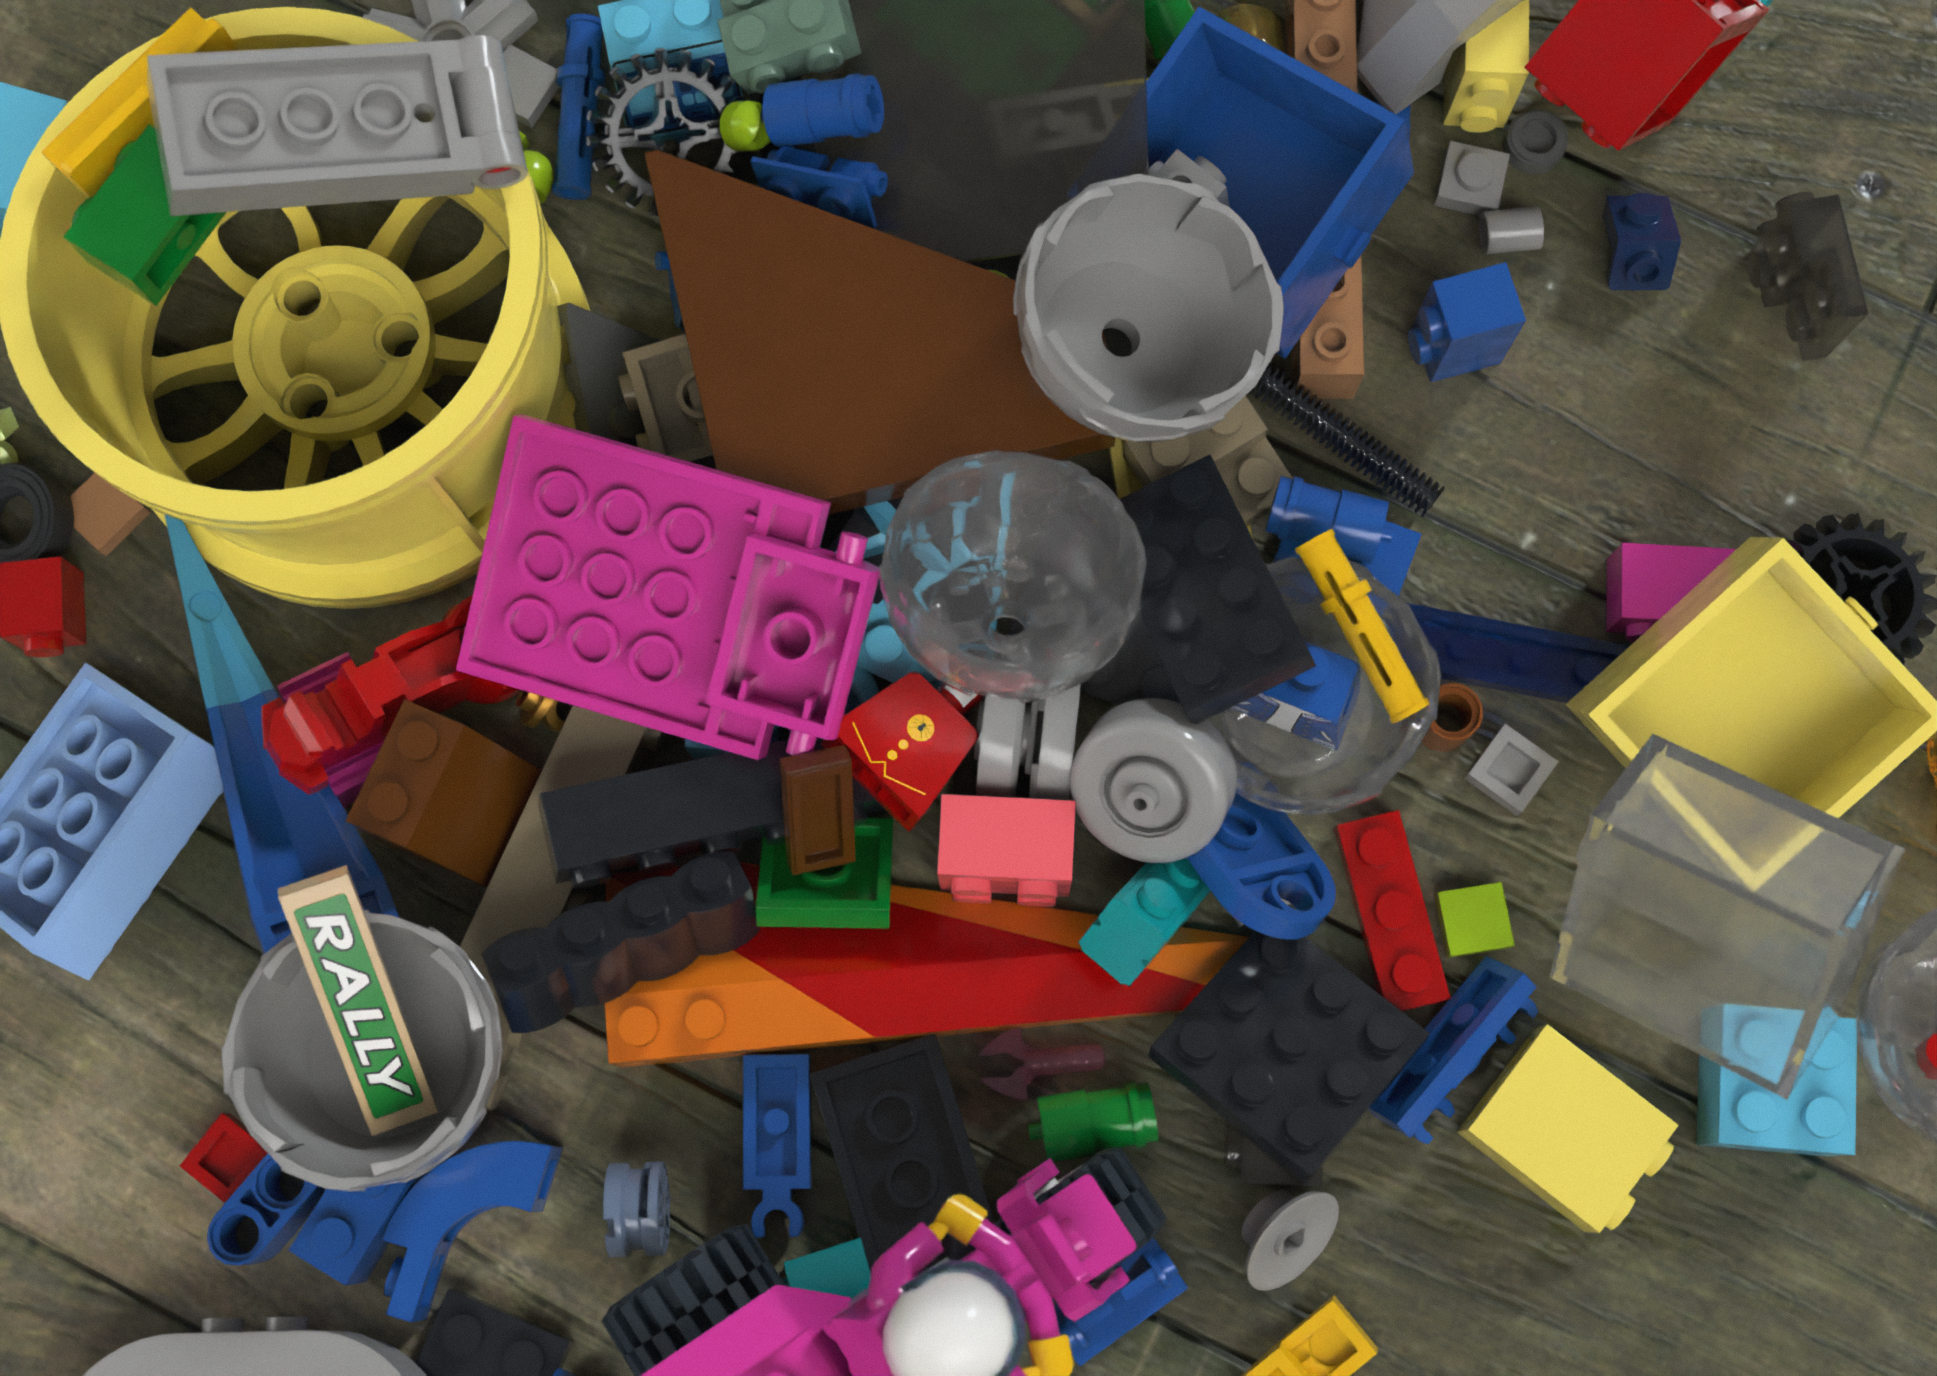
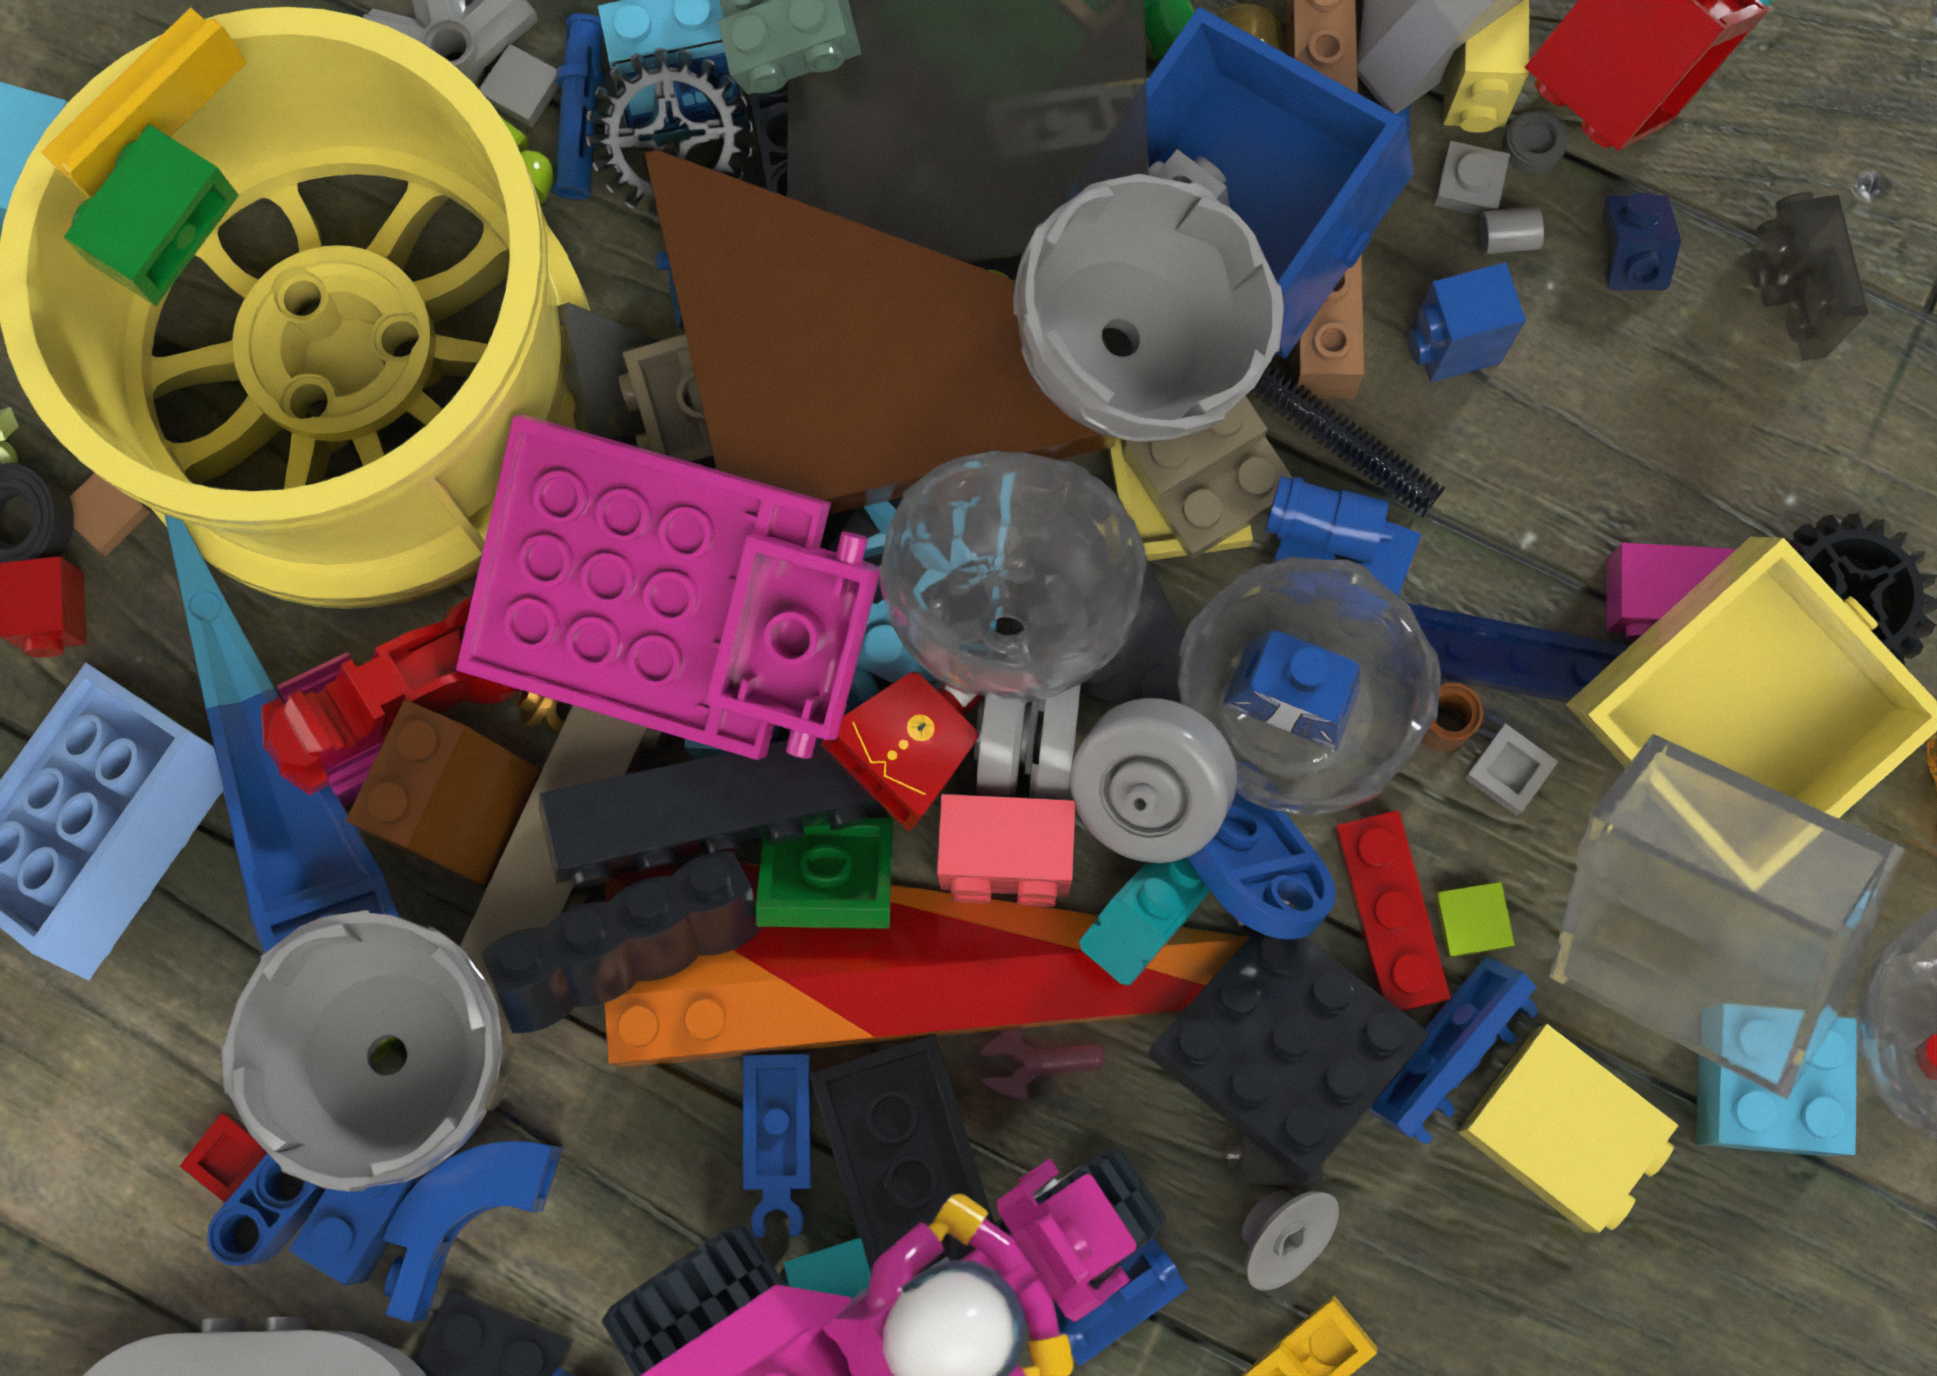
(333, 124): light grey hinge -> none
(357, 999): tile -> none
(637, 1209): sand blue wheel -> none
(743, 127): lime hinge -> none
(803, 177): blue hinge -> none
(818, 809): reddish brown tile -> none
(820, 110): blue piece -> none
(1089, 1122): green piece -> none
(1211, 594): black plate -> none
(1361, 625): yellow pin -> none

